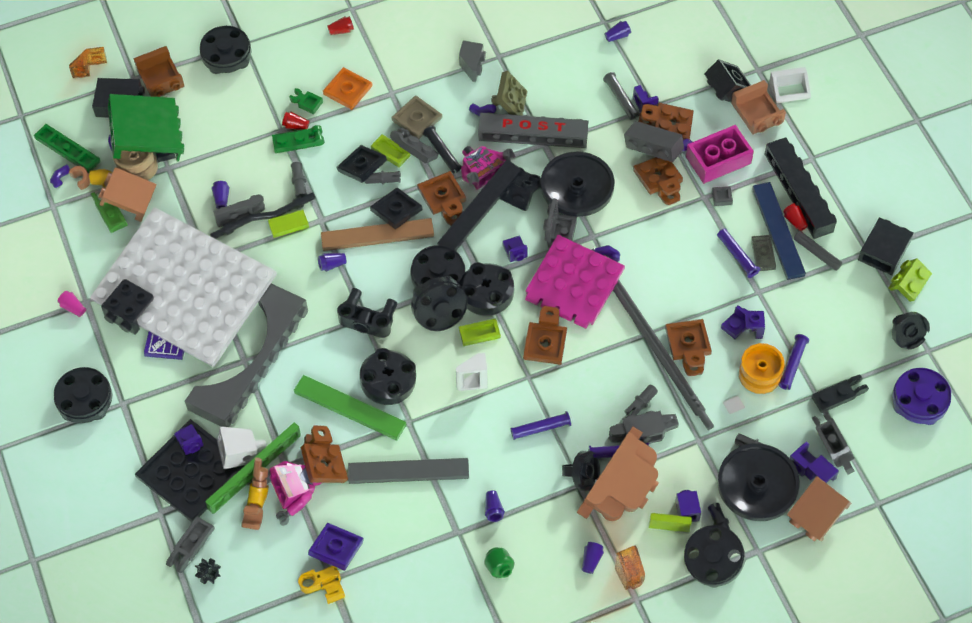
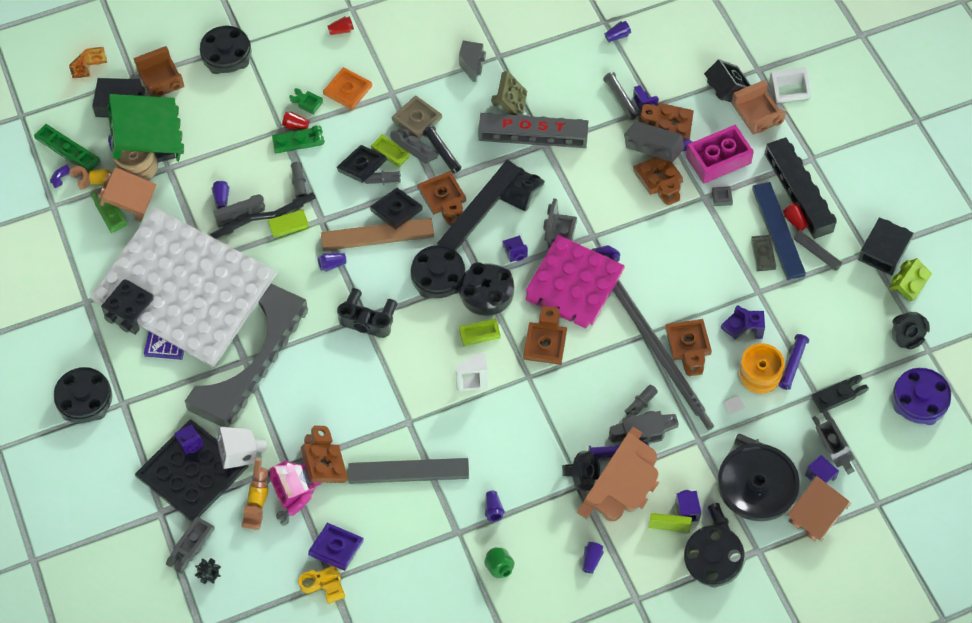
(70, 303): dark pink cone -> none
(245, 475): bright green tile -> none
(350, 407): bright green tile -> none
(387, 376): black piece -> none
(439, 303): black piece -> none
(482, 164): torso -> none
(489, 108): dark purple arm -> none
(541, 426): dark purple pin -> none
(578, 182): black dish -> none
(630, 568): clear orange slope -> none
(738, 253): dark purple pin -> none
(802, 458): dark purple panel -> none

